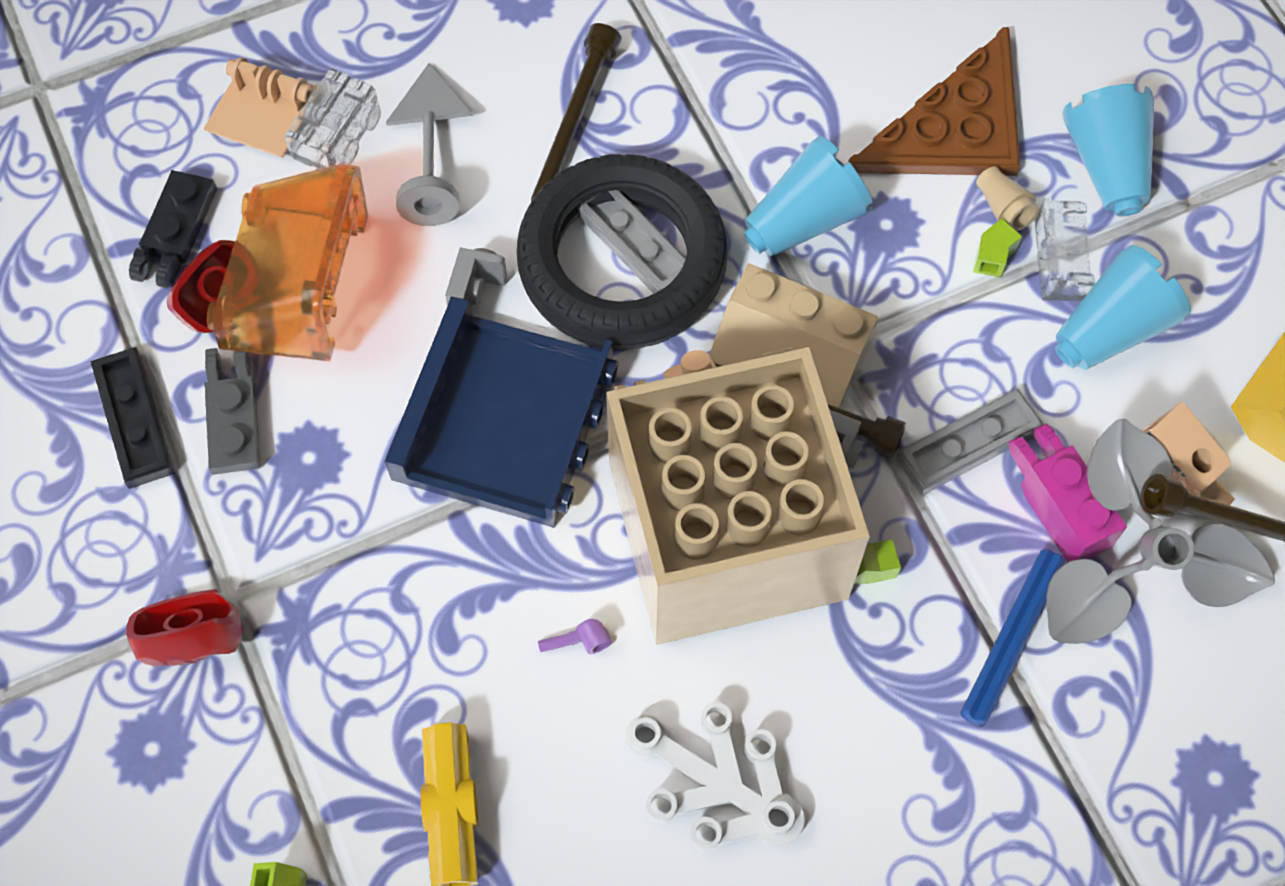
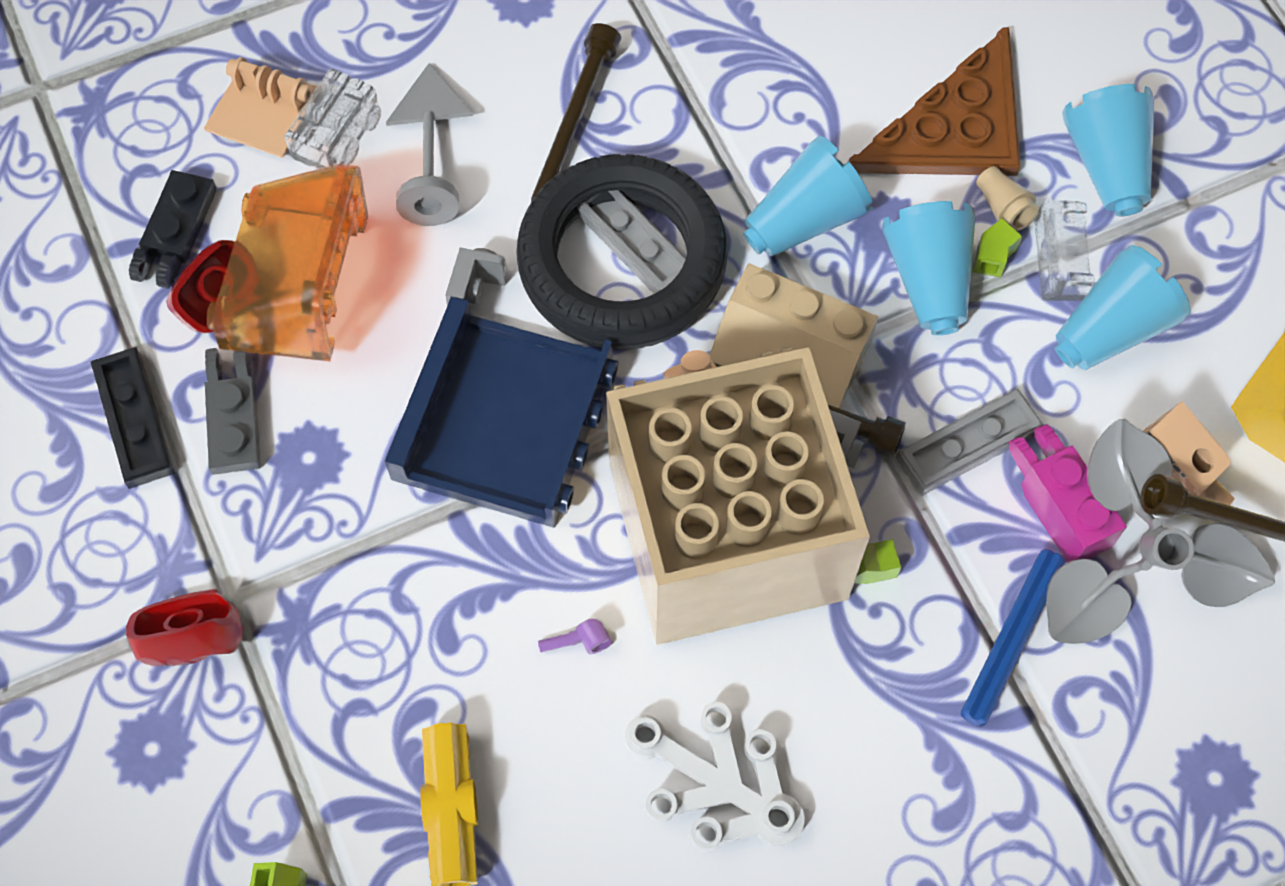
(934, 261): none -> medium azure cone

